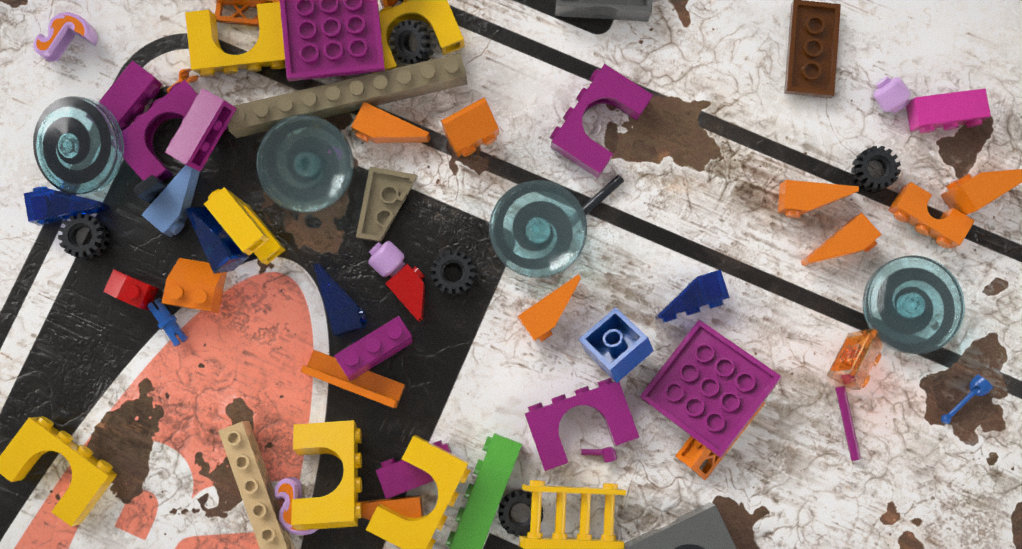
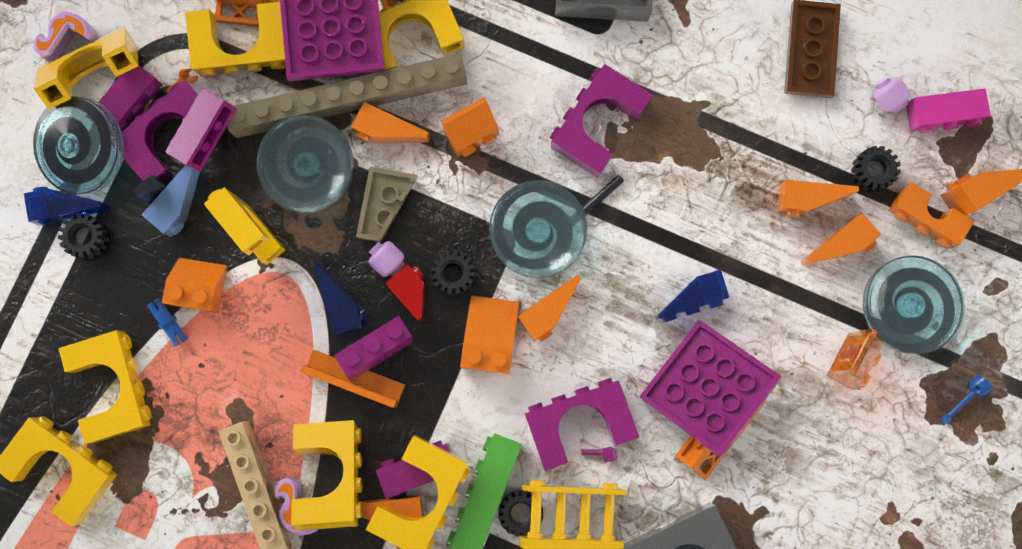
(58, 77): none -> yellow arch
(130, 290): red slope -> none
(130, 410): none -> yellow arch
(218, 246): clear blue slope -> none
(424, 41): black tyre -> none
(489, 335): none -> orange slope
(616, 344): blue brick -> none
(848, 423): magenta bar -> none

